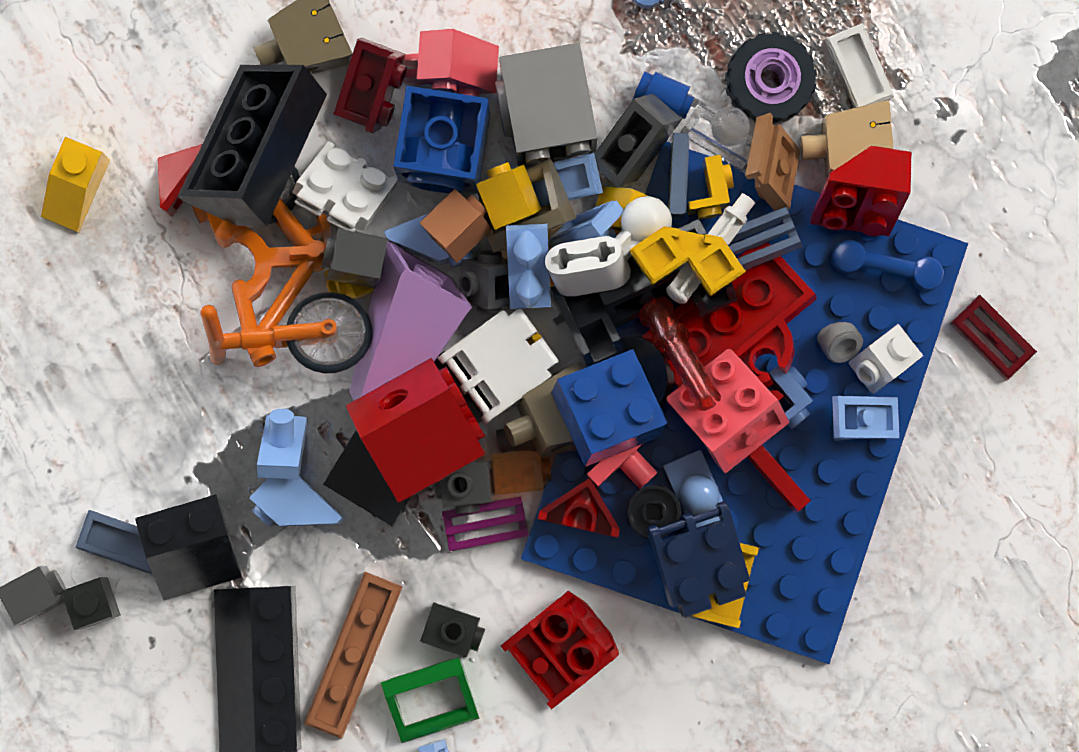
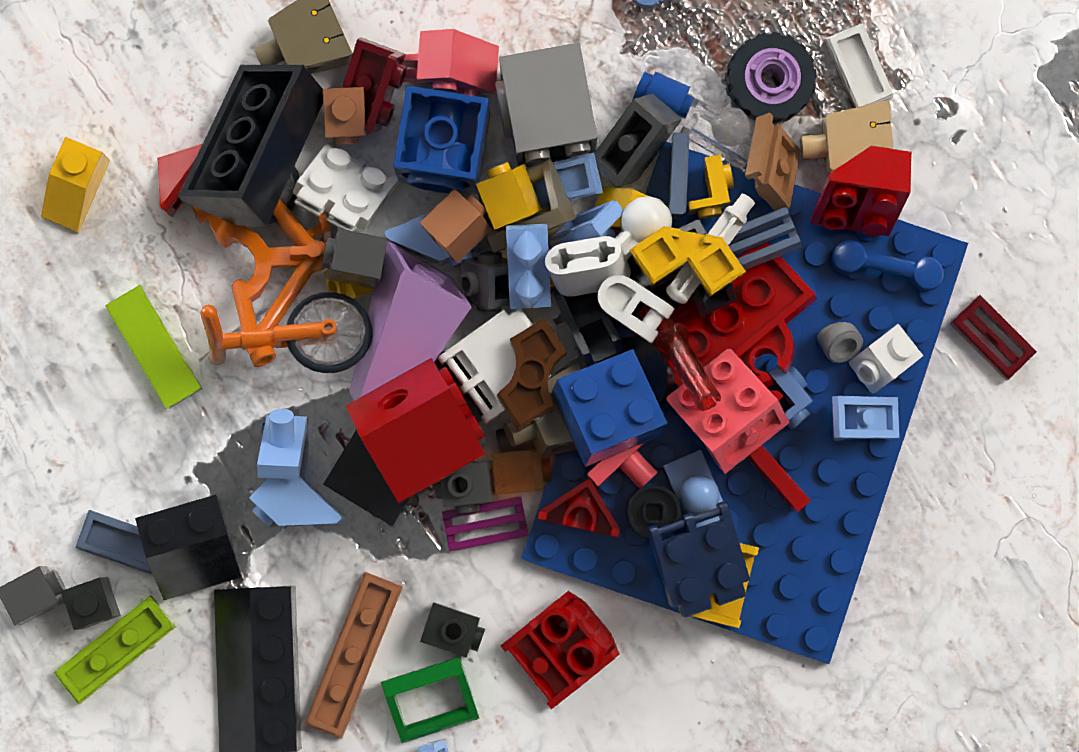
(115, 649): none -> lime tile
(153, 347): none -> lime tile
(344, 114): none -> nougat bracket
(527, 393): none -> reddish brown tile
(619, 298): none -> white plate

